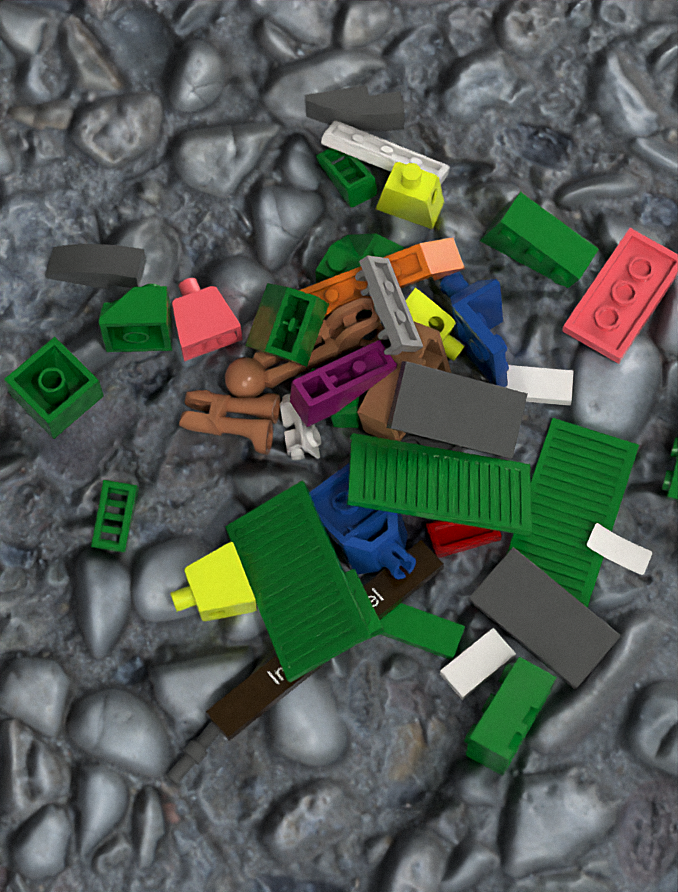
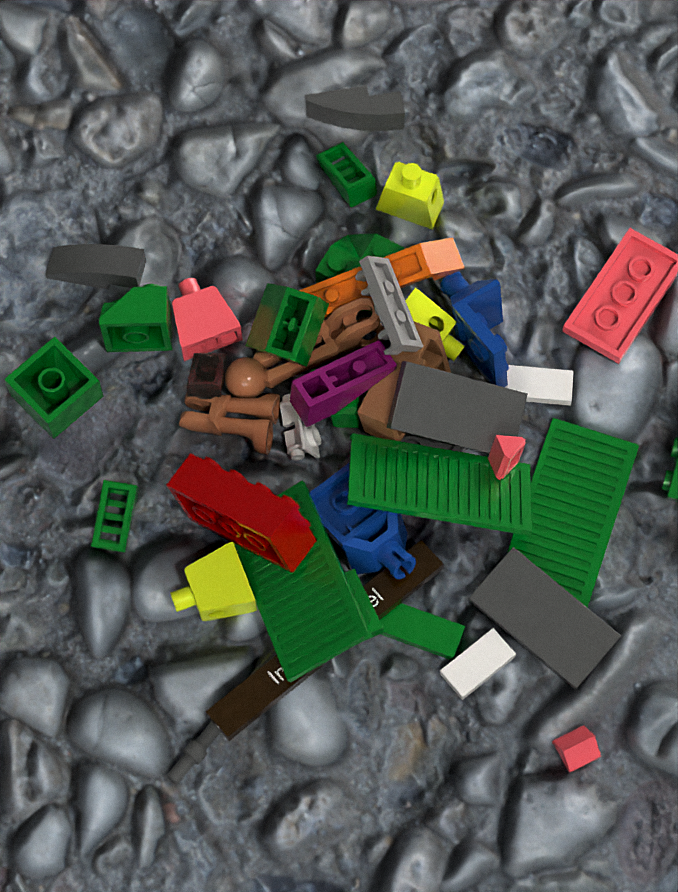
(207, 375): none -> clear smoke plate
(242, 511): none -> red brick
(376, 150): white tile -> none
(453, 538): red tile -> none
(505, 454): none -> coral slope
(509, 715): green wedge -> none
(539, 241): green wedge -> none
(577, 748): none -> coral slope
(619, 549): white sticker -> none

